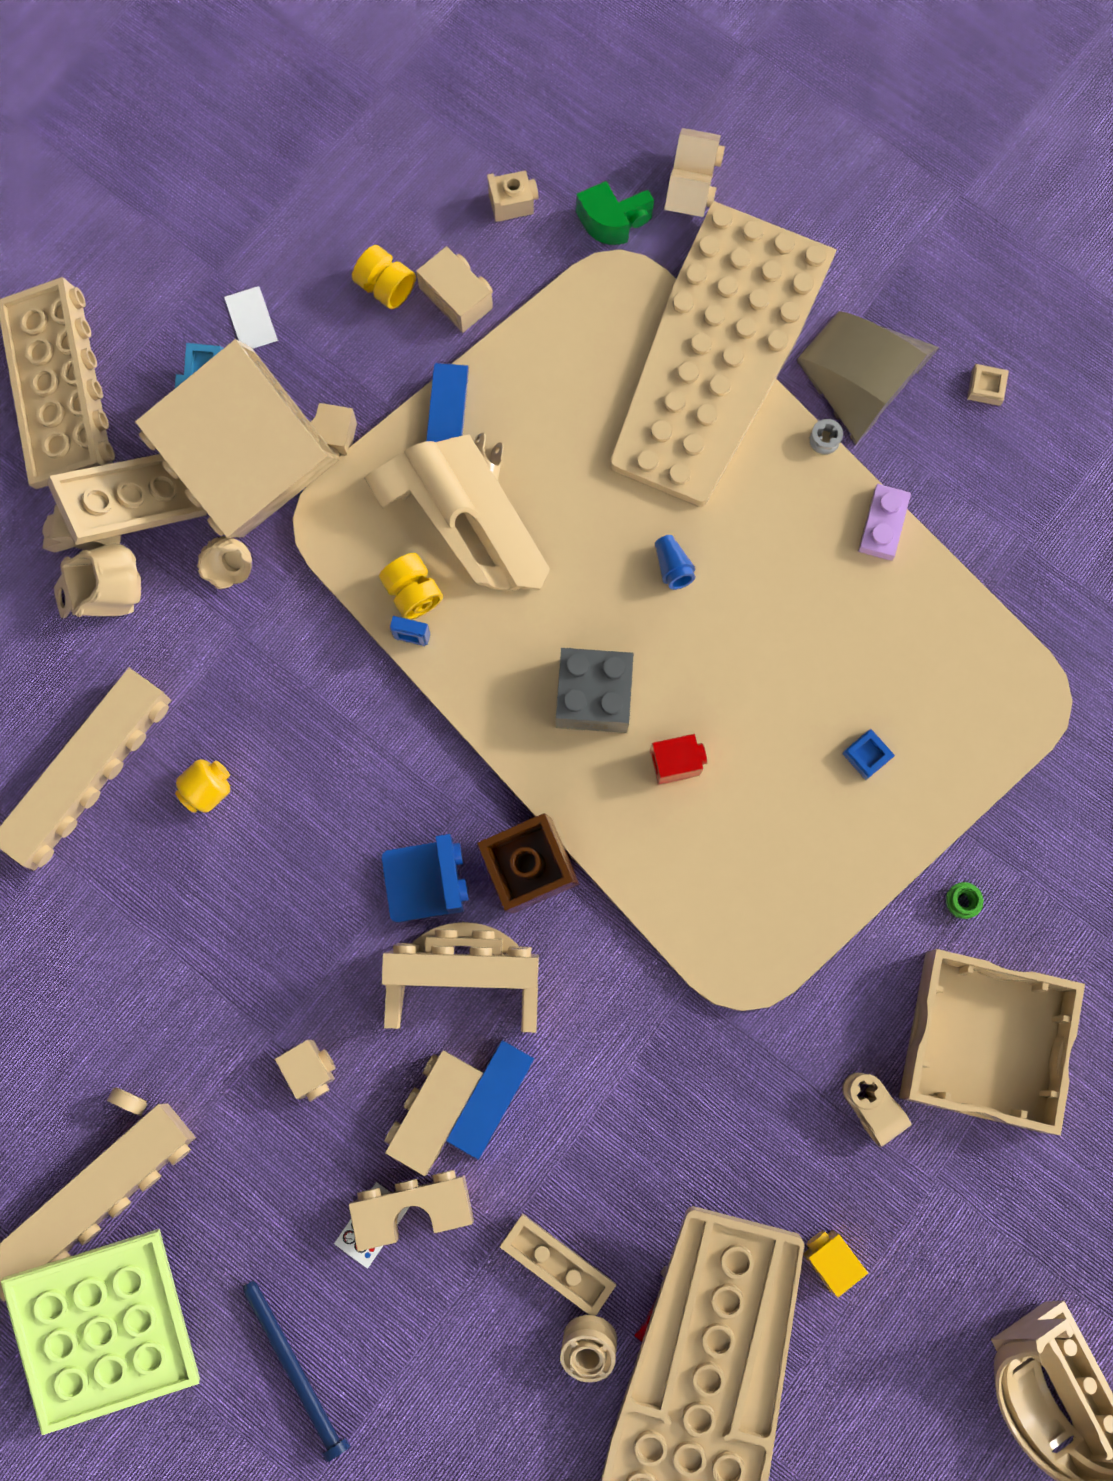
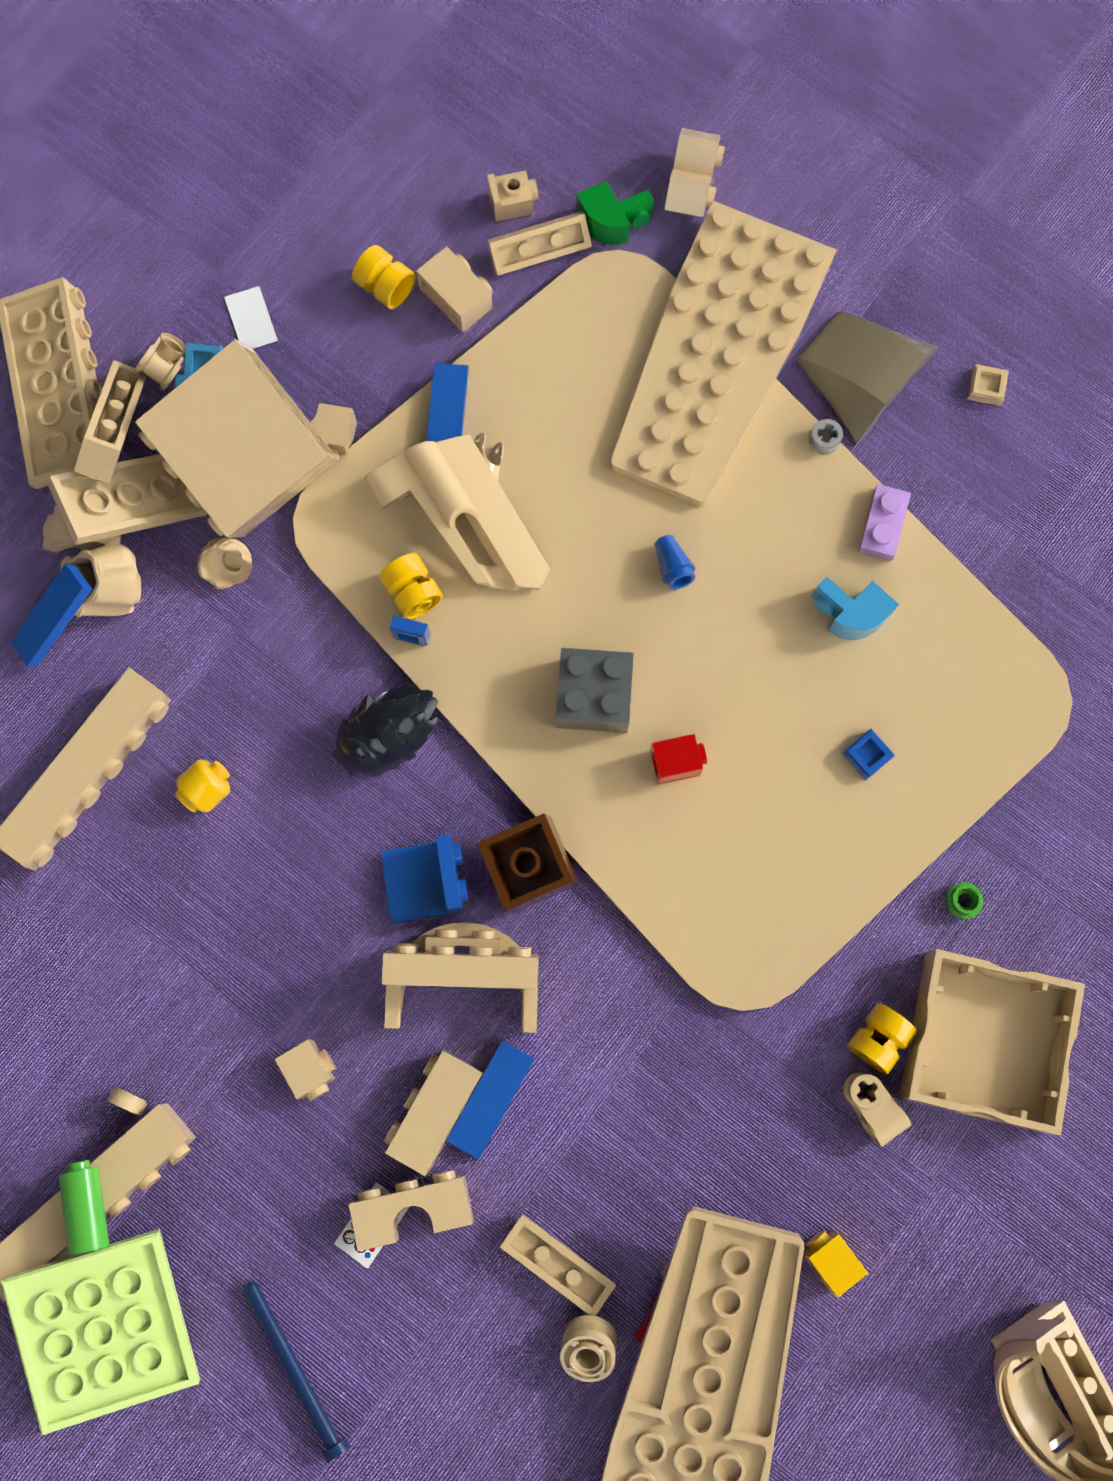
(51, 615): none -> blue tile
(83, 1208): none -> bright green brick
(110, 422): none -> tan brick
(163, 359): none -> tan piece
(385, 730): none -> black head
(539, 243): none -> tan plate
(855, 617): none -> dark azure brick
(889, 1027): none -> yellow wheel

